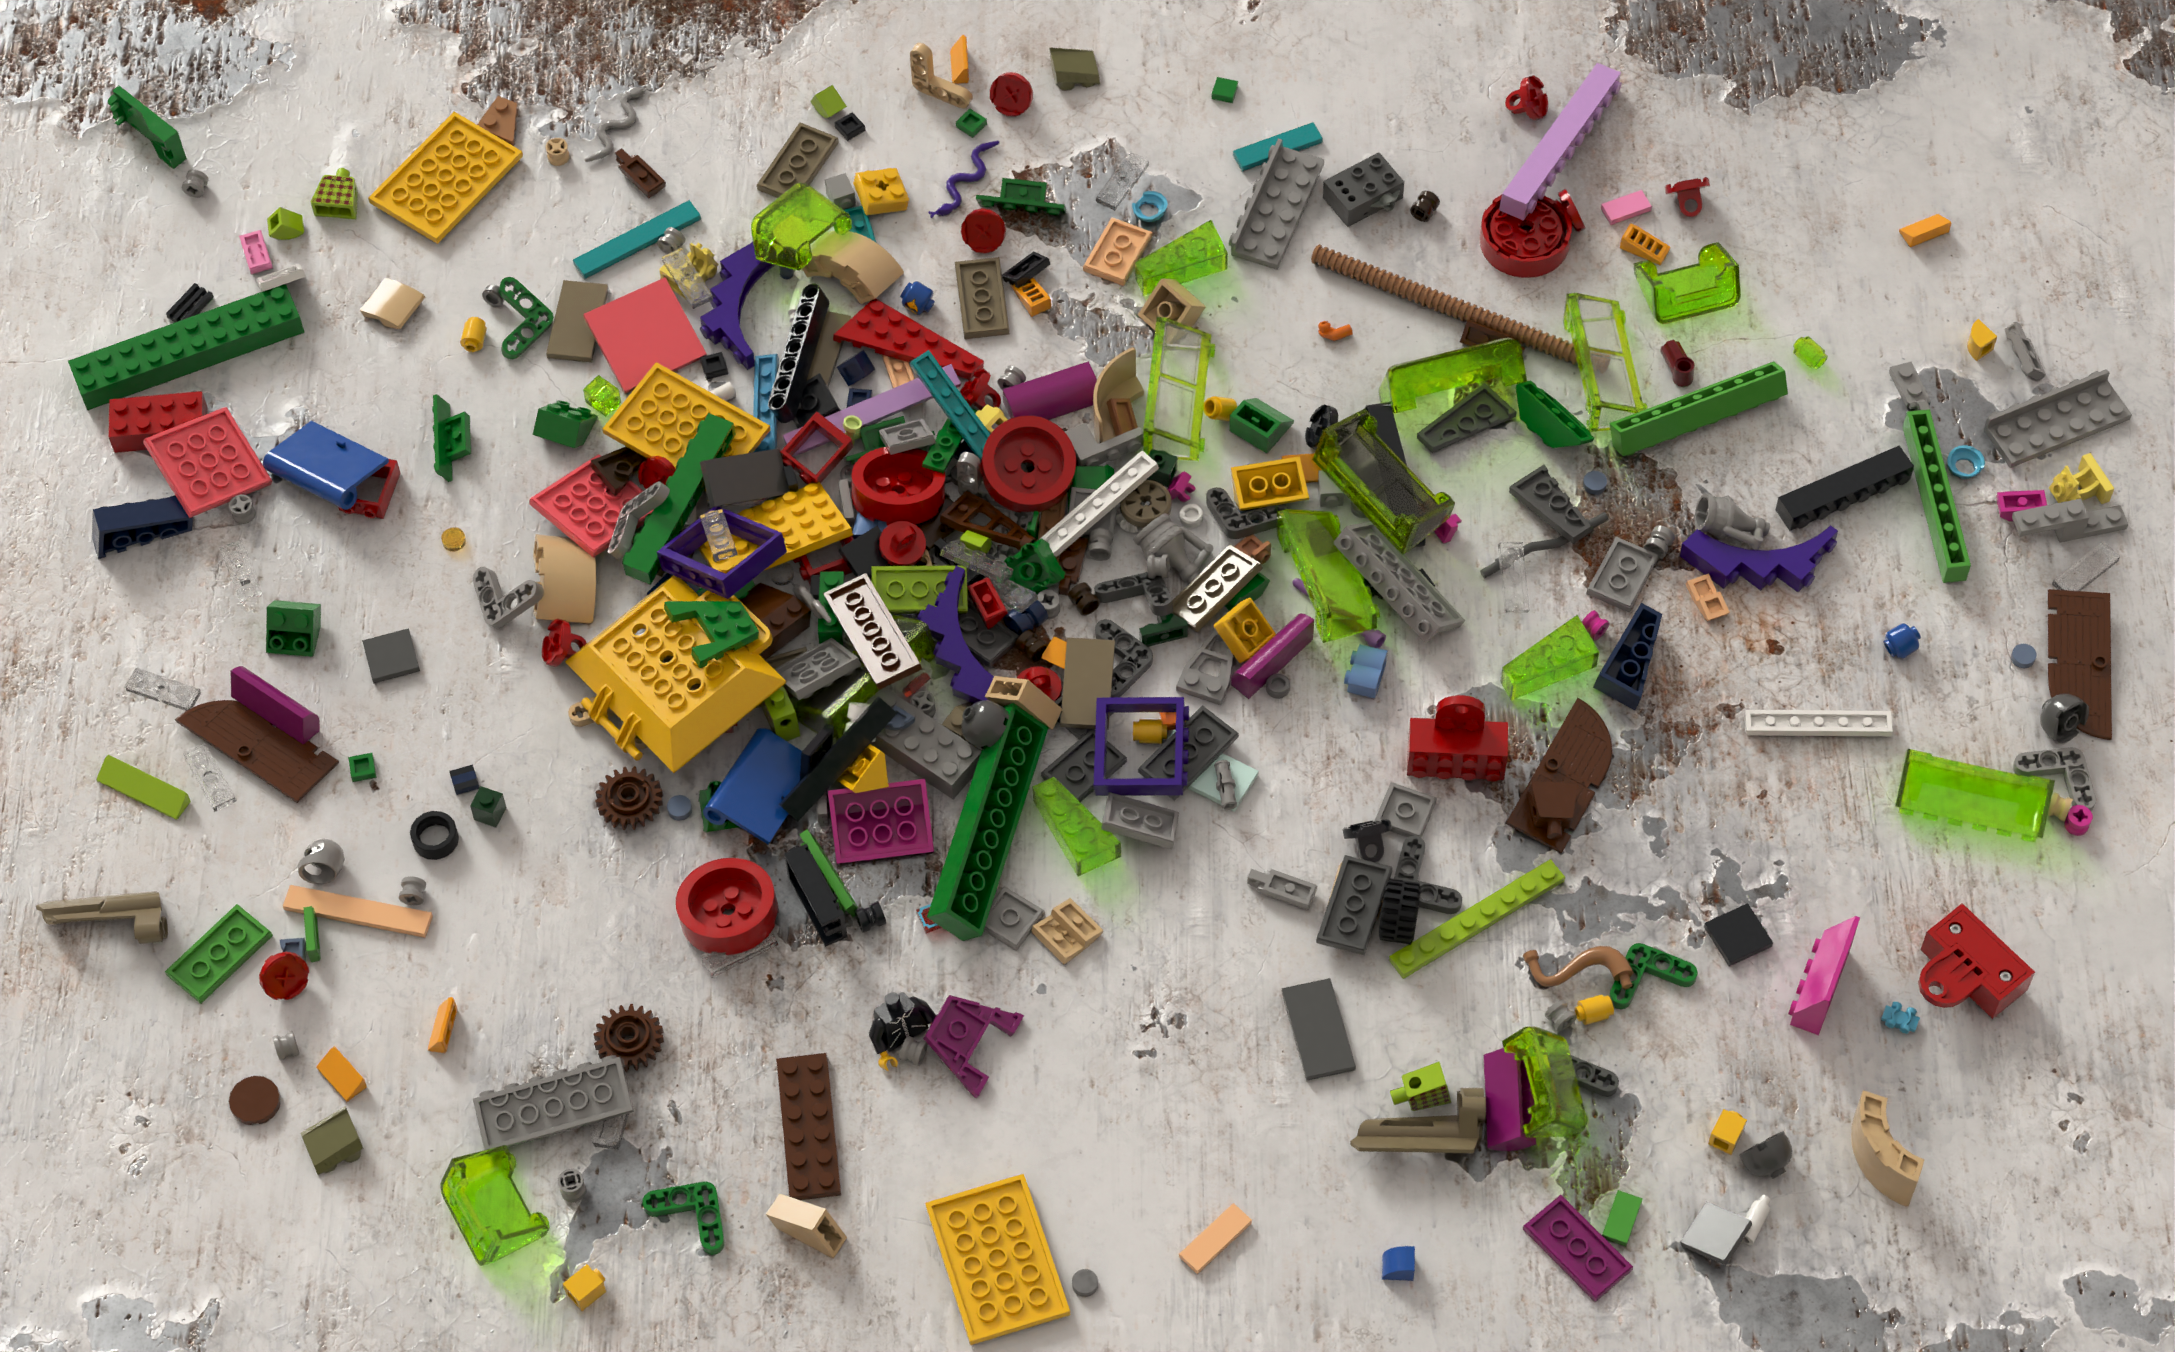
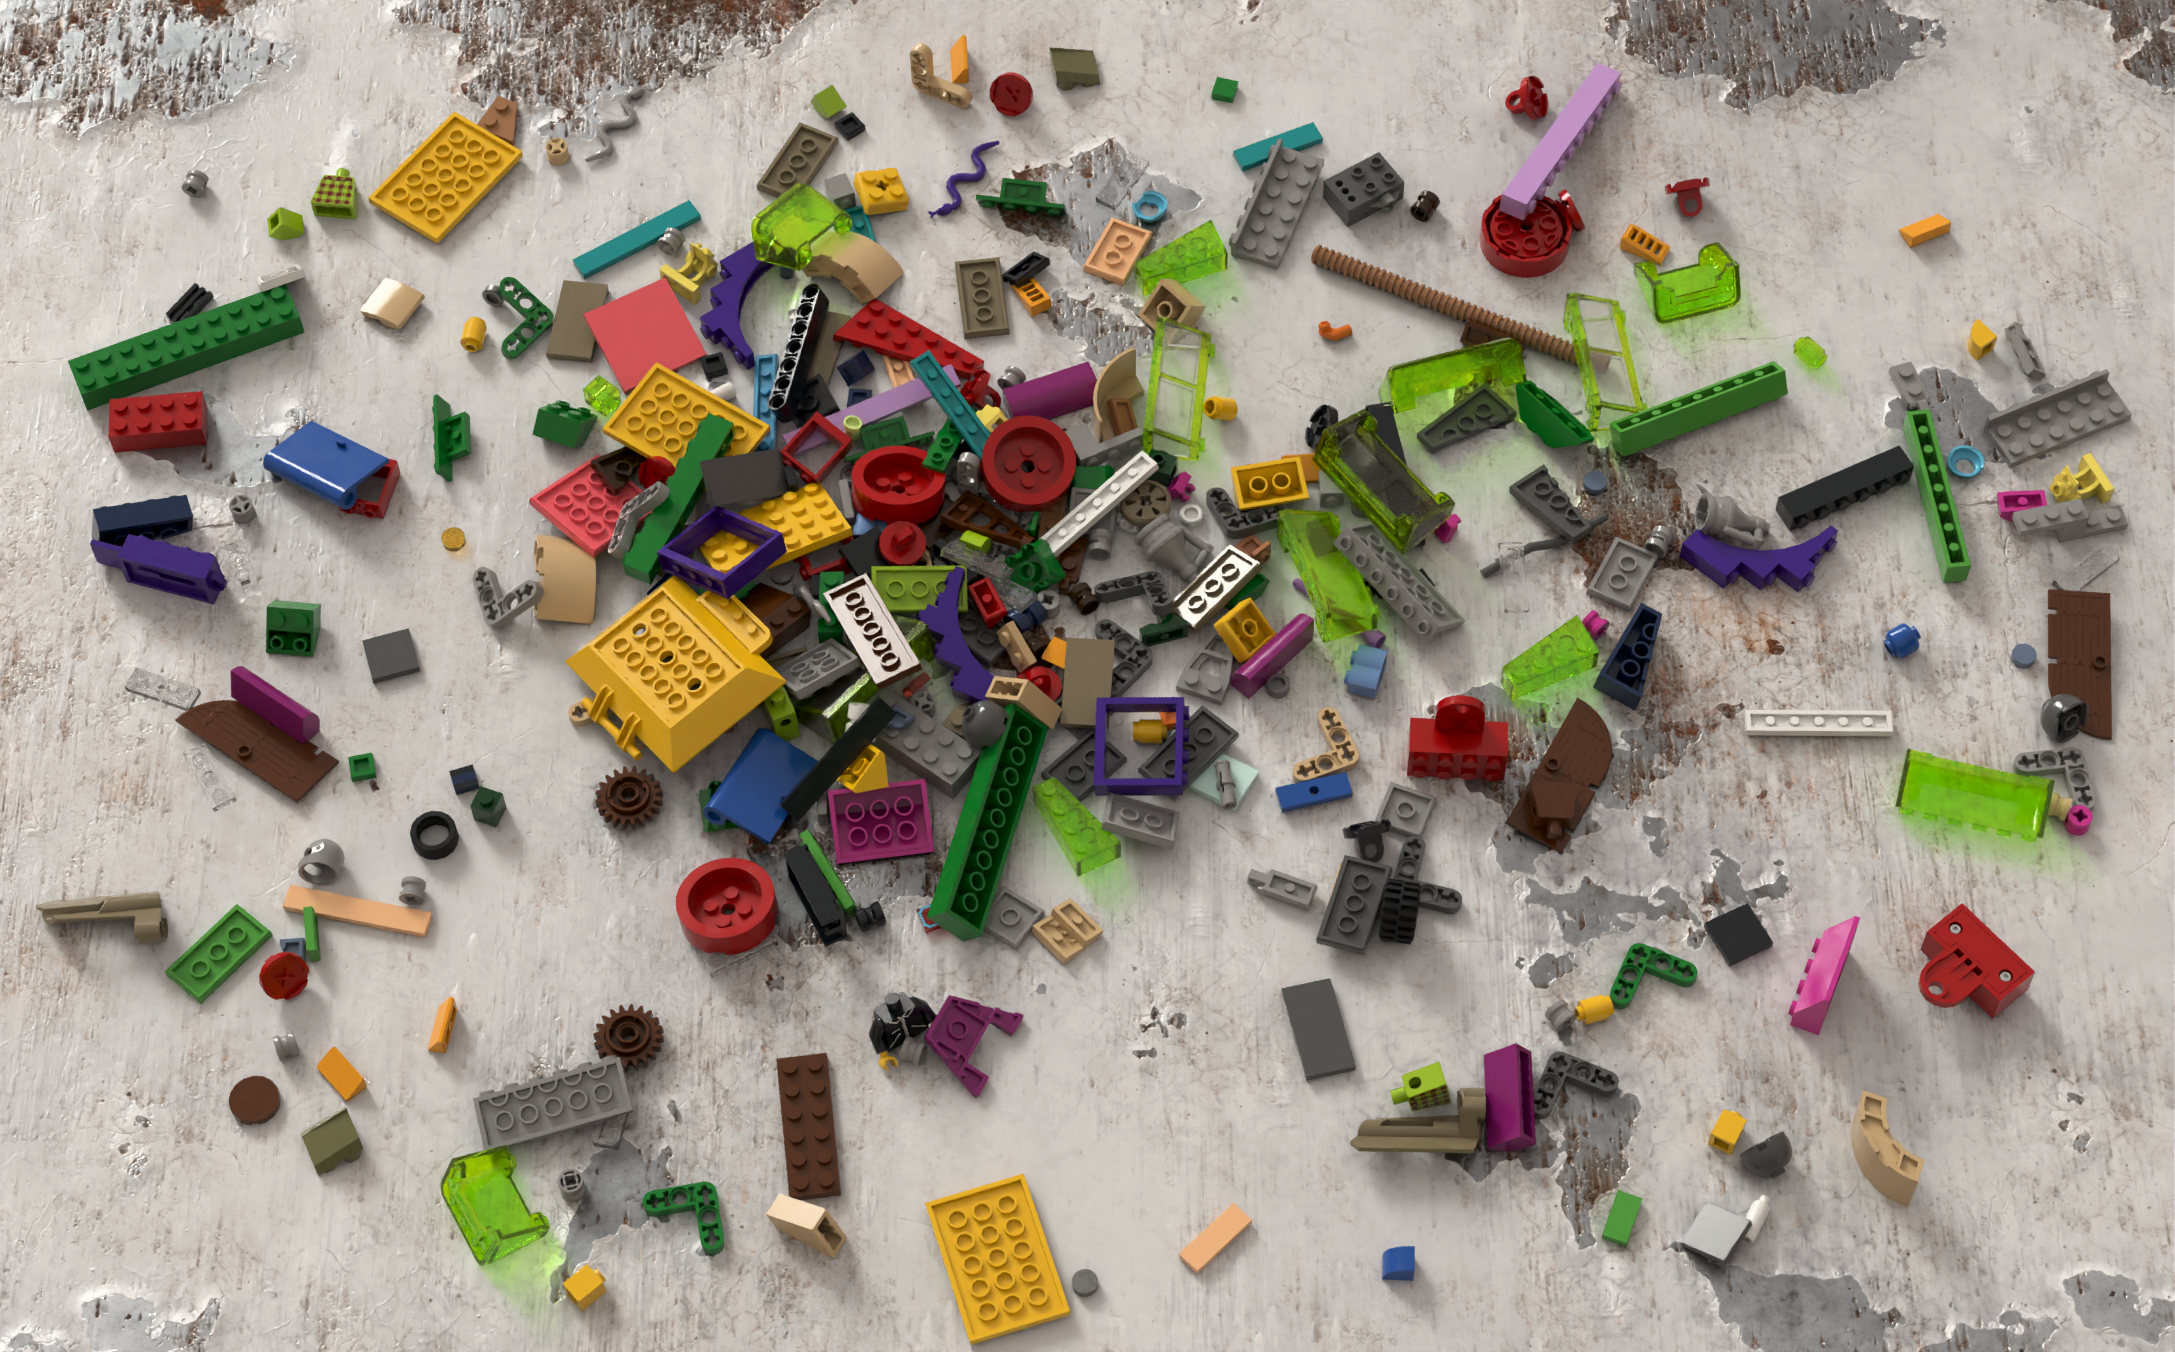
(143, 787): lime slope -> none
(162, 135): green piece -> none
(164, 567): none -> dark purple piece
(207, 461): coral tile -> none
(255, 252): bright pink plate -> none
(558, 643): red tile -> none
(640, 173): reddish brown hinge -> none
(679, 807): sand blue tile -> none
(687, 278): clear tile -> none
(718, 535): clear plate -> none
(723, 622): green wing -> none
(816, 749): black tile -> none
(907, 436): light grey tile -> none
(917, 297): blue head -> none
(971, 123): green tile -> none
(983, 230): red tile -> none
(1016, 646): none -> tan plate
(1158, 566): light grey wheel -> none
(1259, 424): green slope -> none
(1325, 789): none -> blue tile
(1335, 756): none -> tan beam
(1476, 918): lime plate -> none
(1552, 1081): clear neon green windscreen -> none
(1578, 1248): magenta tile -> none
(1597, 955): medium nougat animal -> none
(1626, 207): bright pink tile -> none
(1678, 362): dark red piece -> none
(1706, 598): light nougat slope -> none
(1901, 1020): medium azure piece -> none

